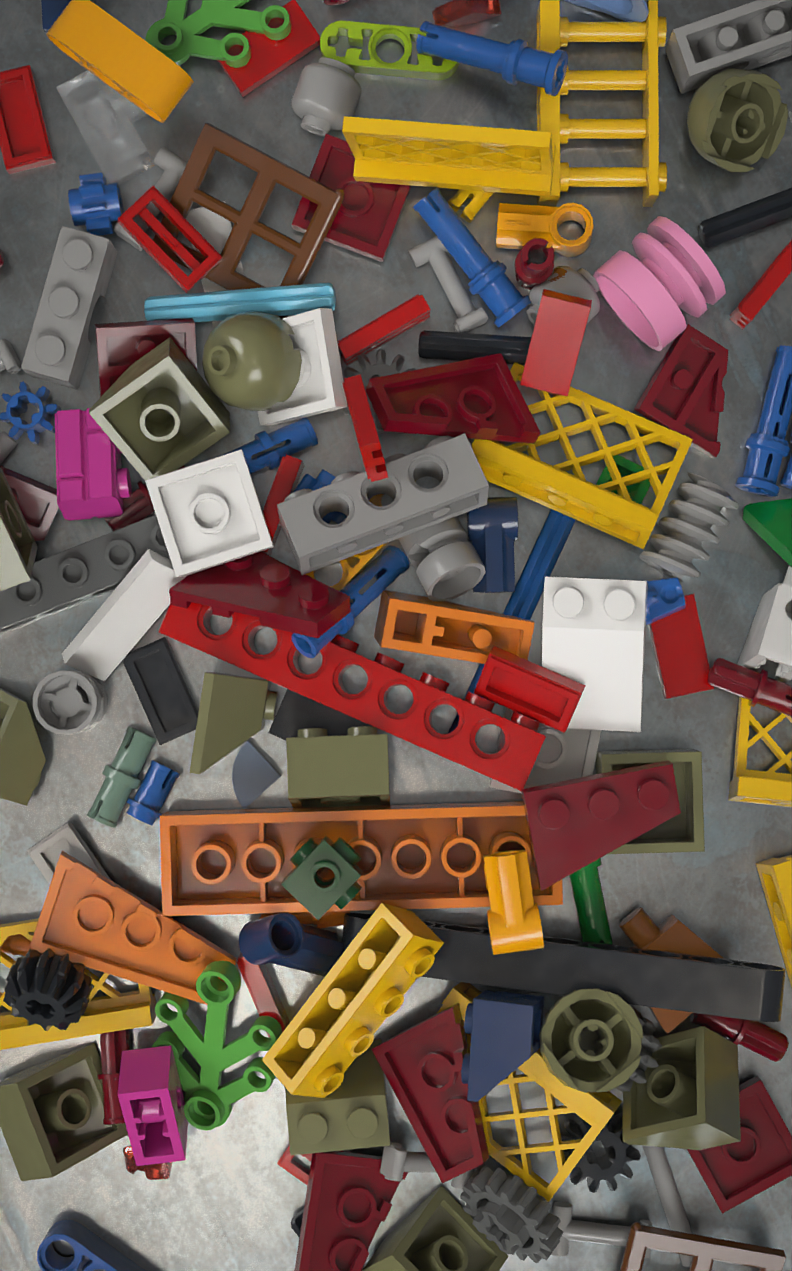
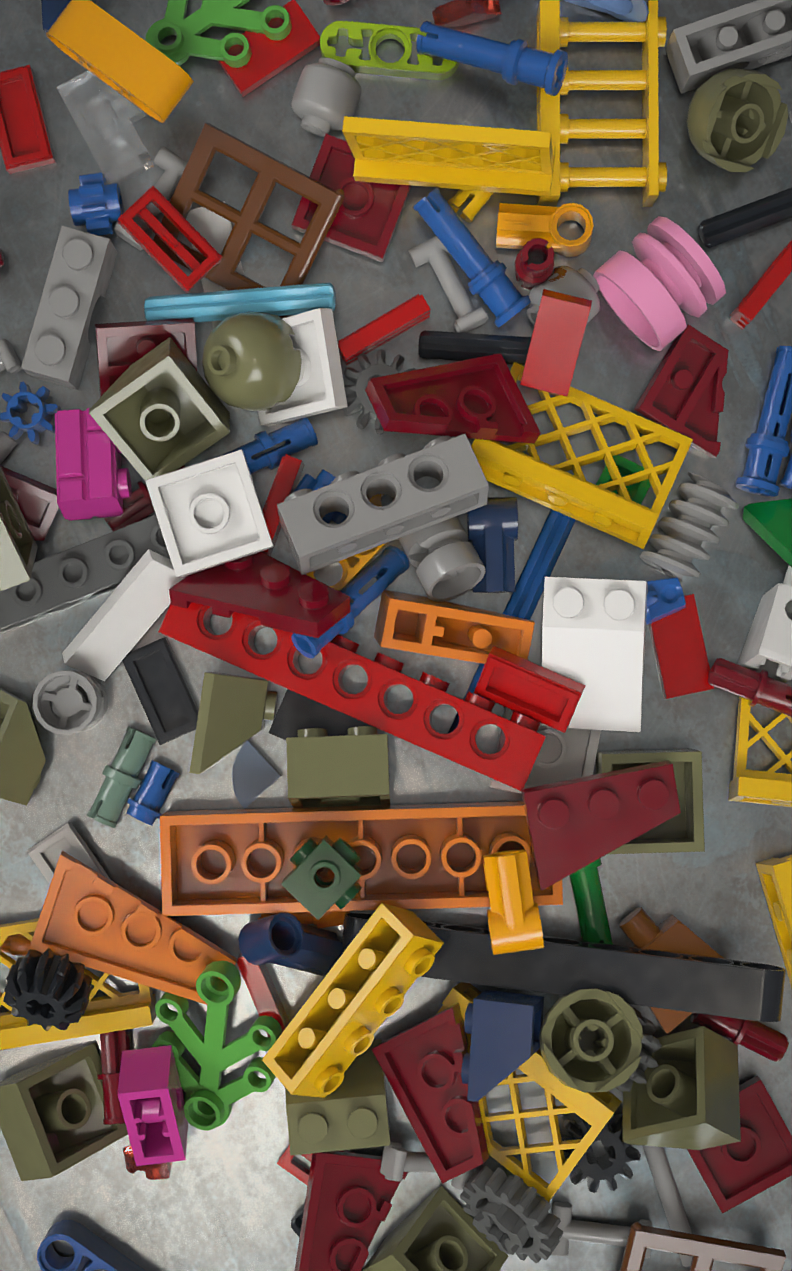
(365, 428): red tile -> none

